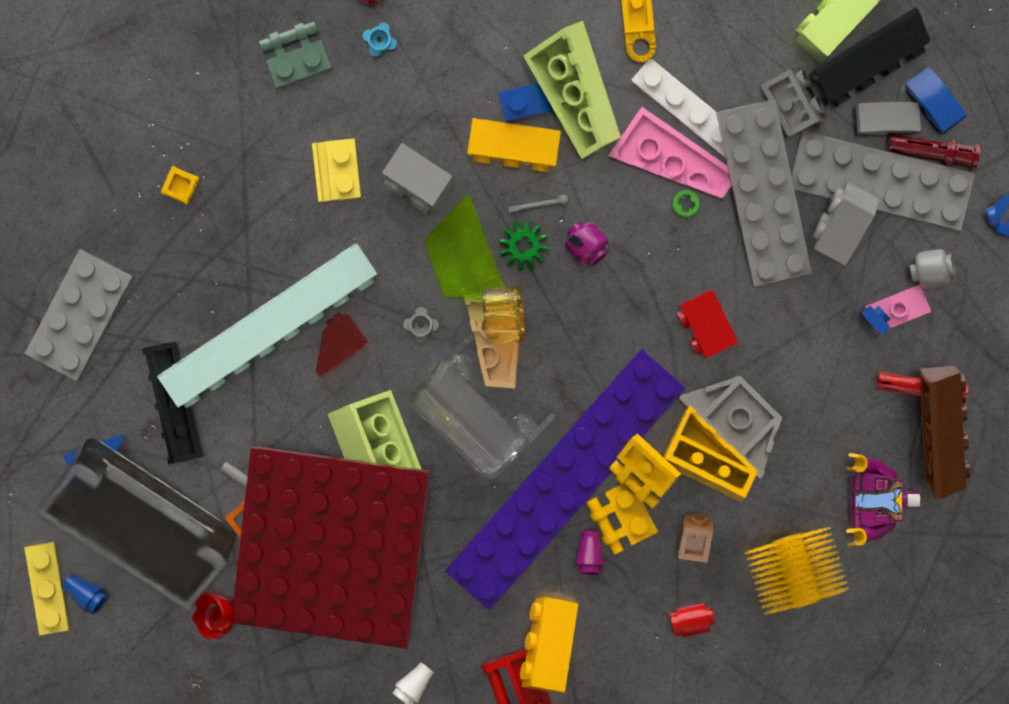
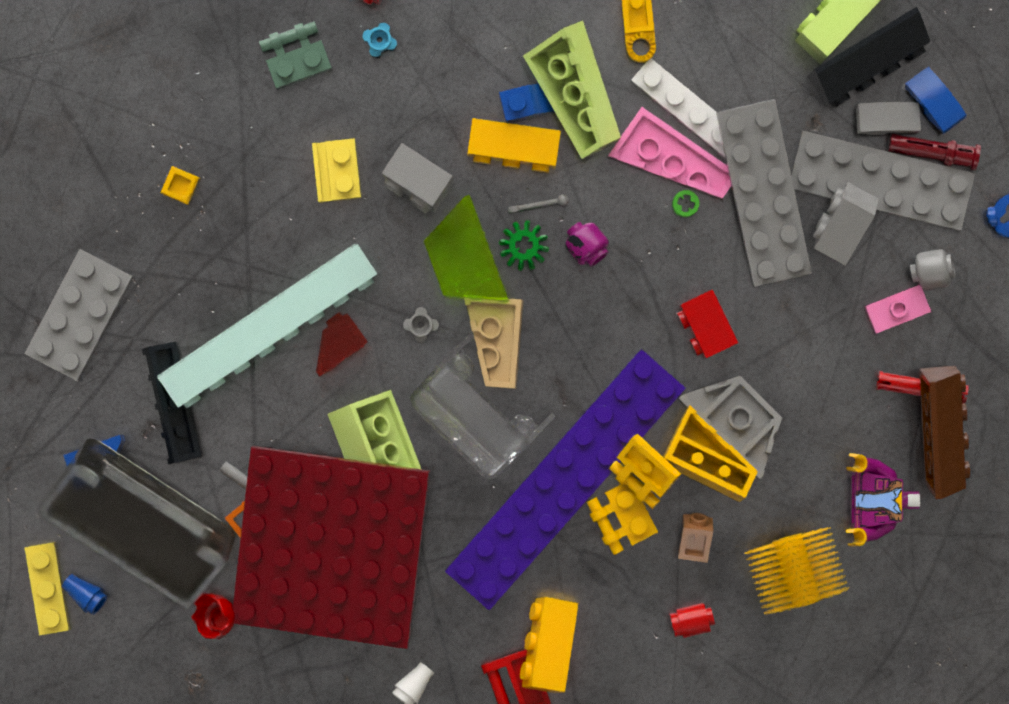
(503, 315): clear yellow piece -> none
(590, 554): magenta cone -> none
(795, 100): light grey bracket -> none
(877, 318): blue plate -> none

